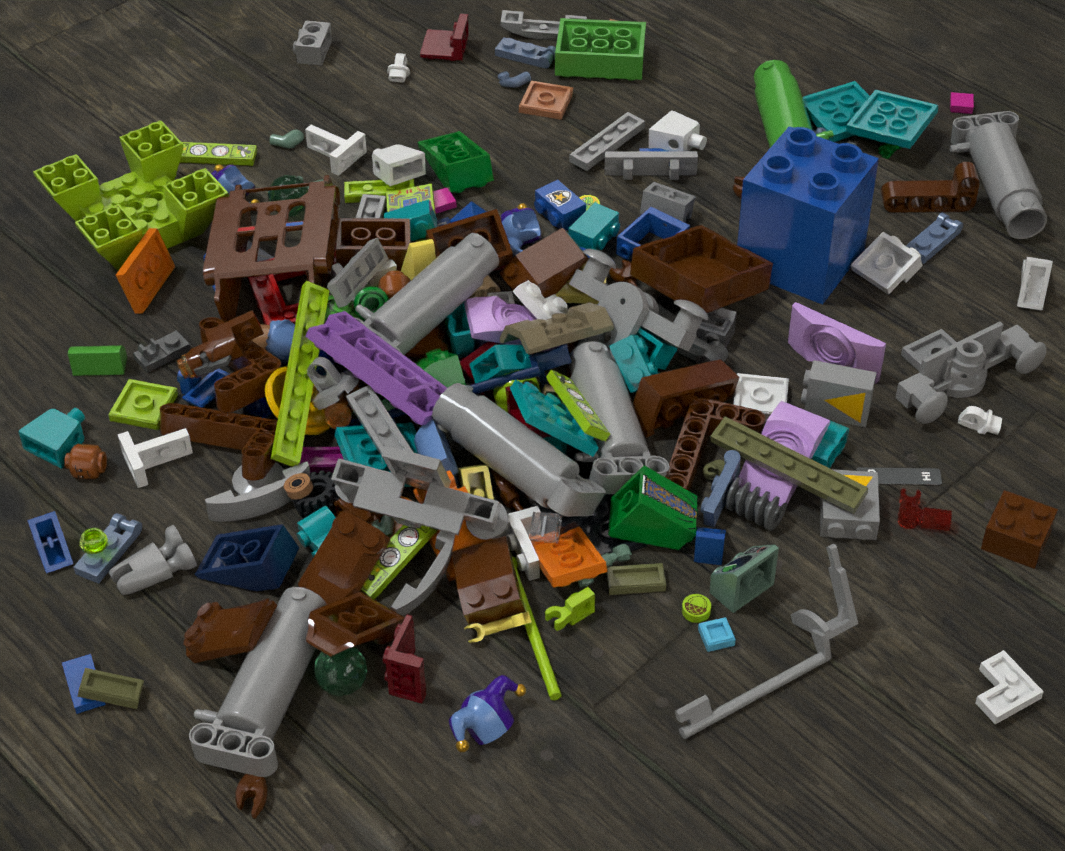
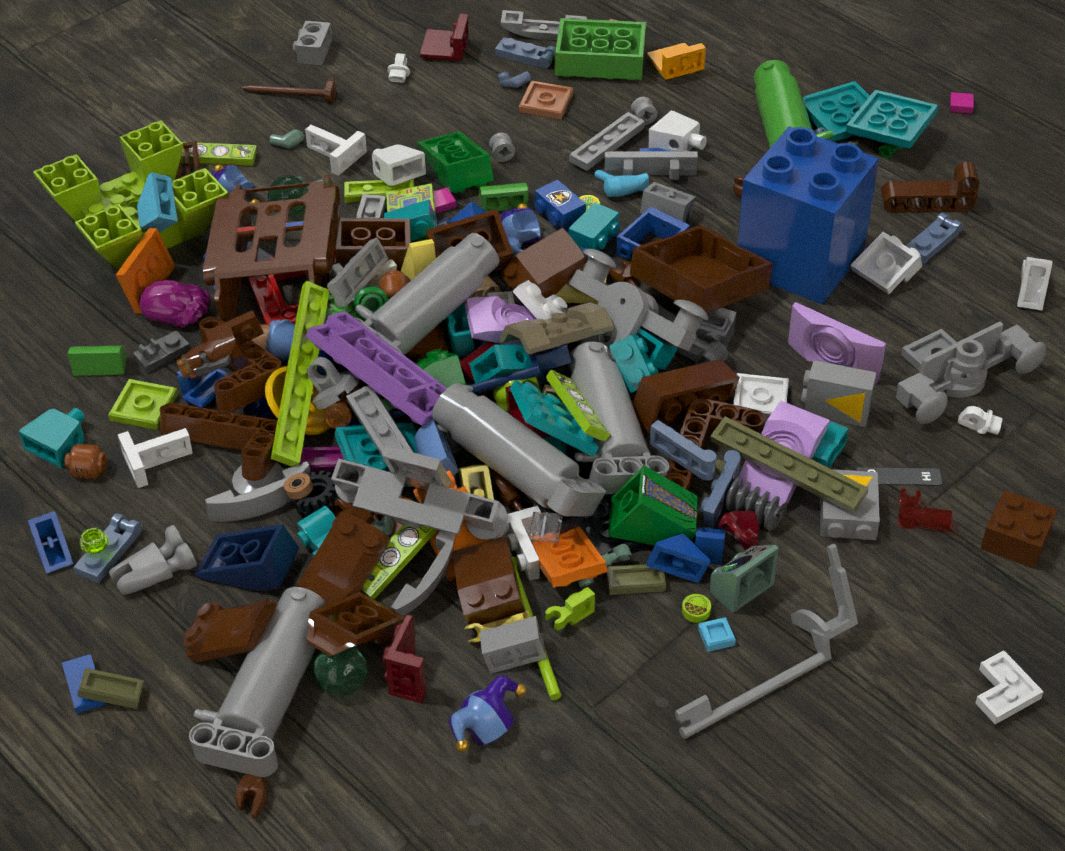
(157, 203): none -> medium azure slope
(174, 303): none -> magenta piece
(187, 145): none -> reddish brown tile
(328, 93): none -> reddish brown piece
(497, 146): none -> light grey wheel
(503, 197): none -> bright green brick
(512, 645): none -> light grey hinge
(622, 184): none -> medium azure piece
(644, 109): none -> light grey wheel
(678, 60): none -> light orange bracket
(679, 557): none -> blue slope
(683, 451): none -> sand blue plate
(742, 526): none -> dark red piece
(1002, 170): light grey piece -> none

